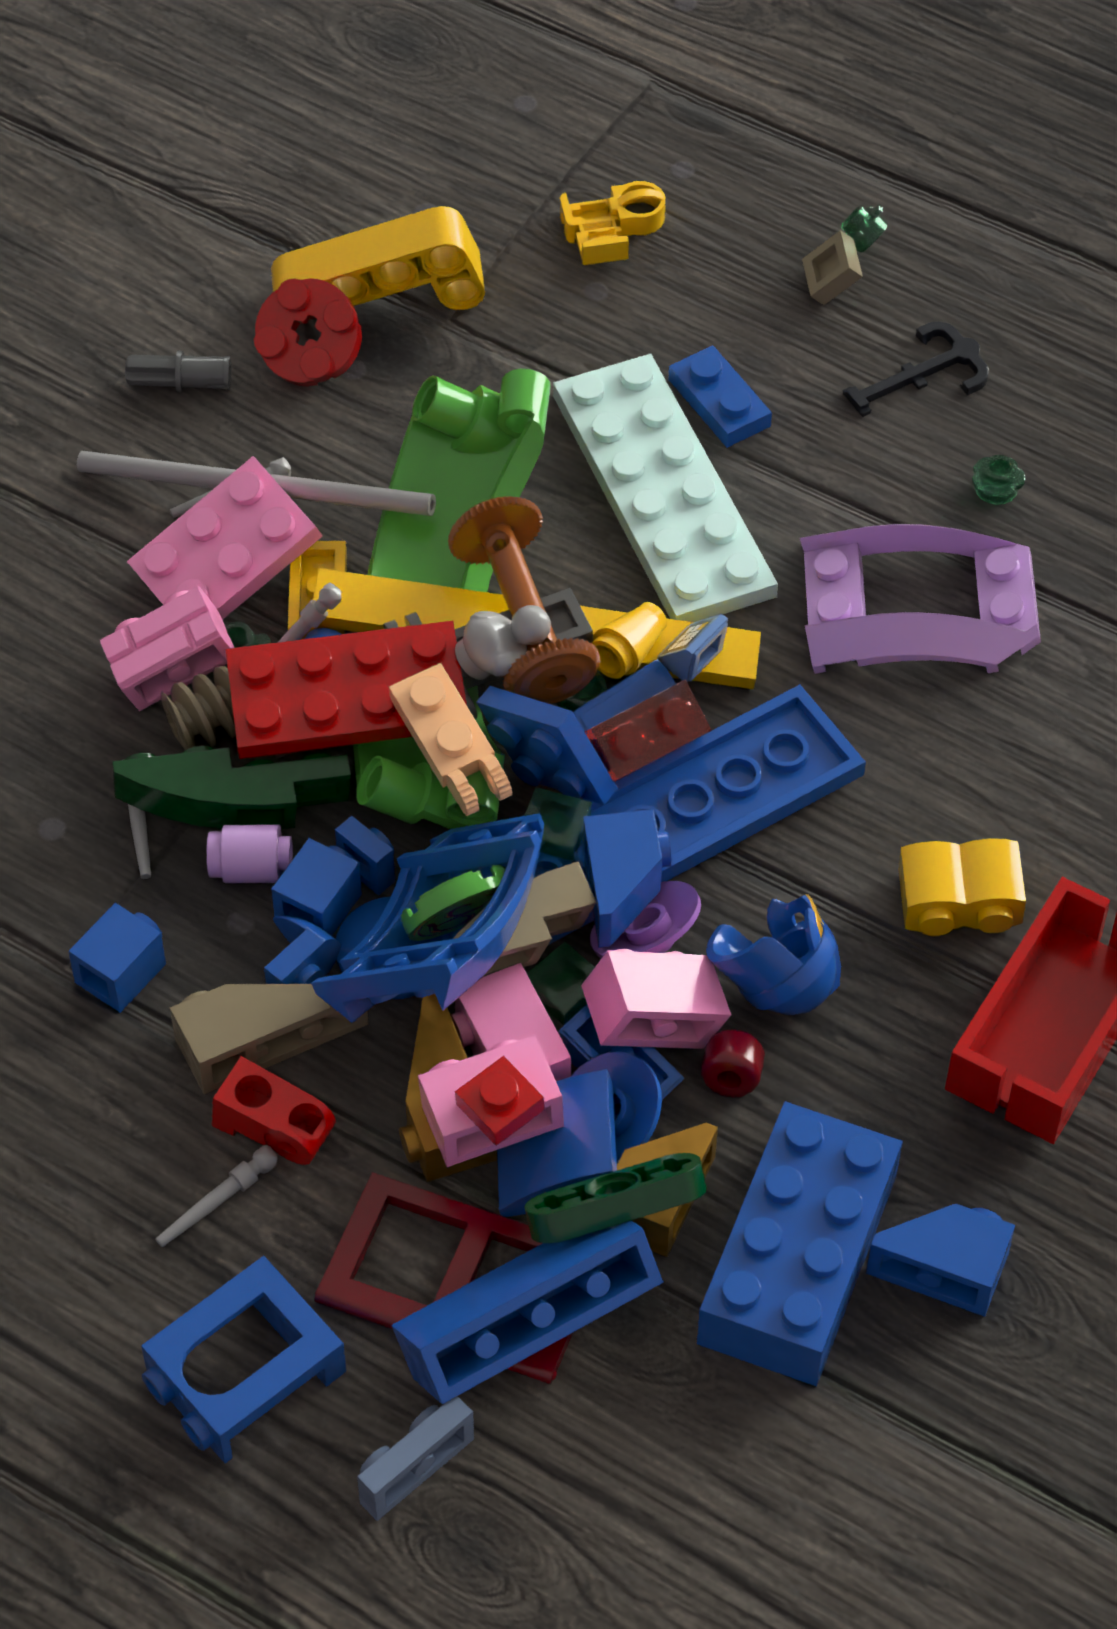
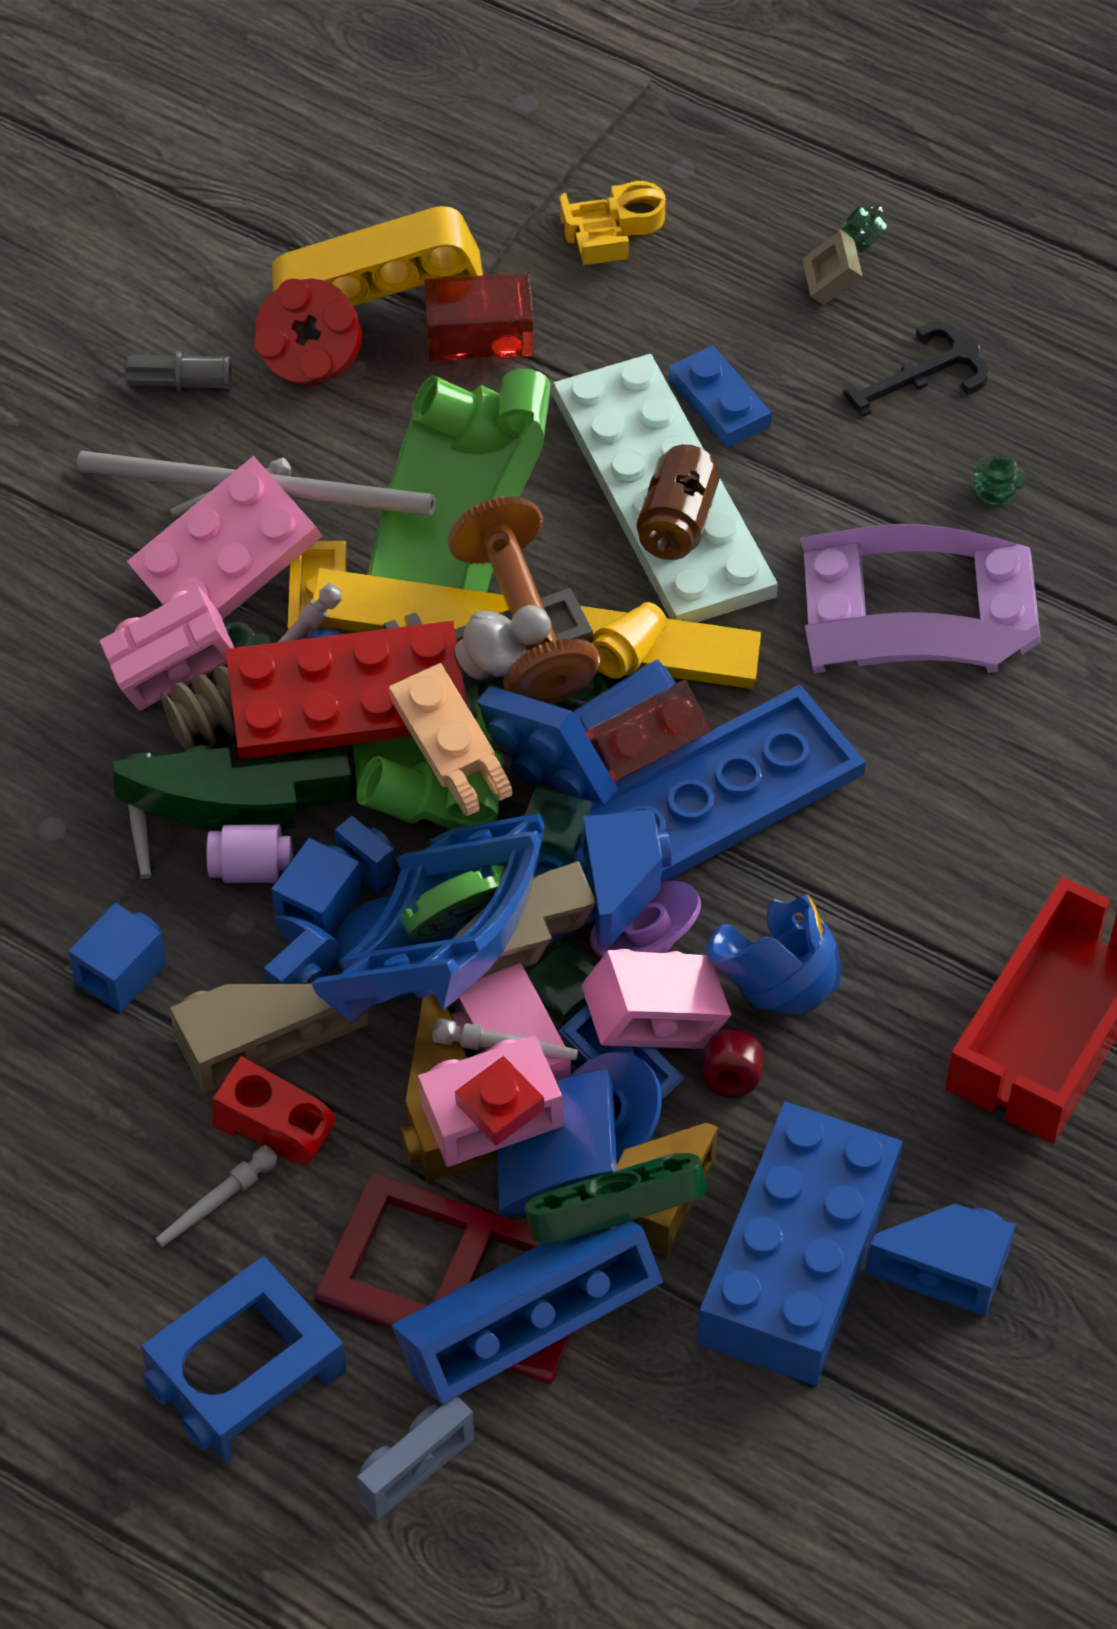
(474, 1036): none -> light grey piece
(478, 317): none -> clear red brick
(678, 502): none -> reddish brown piece
(695, 647): medium blue slope -> none
(961, 886): yellow brick -> none

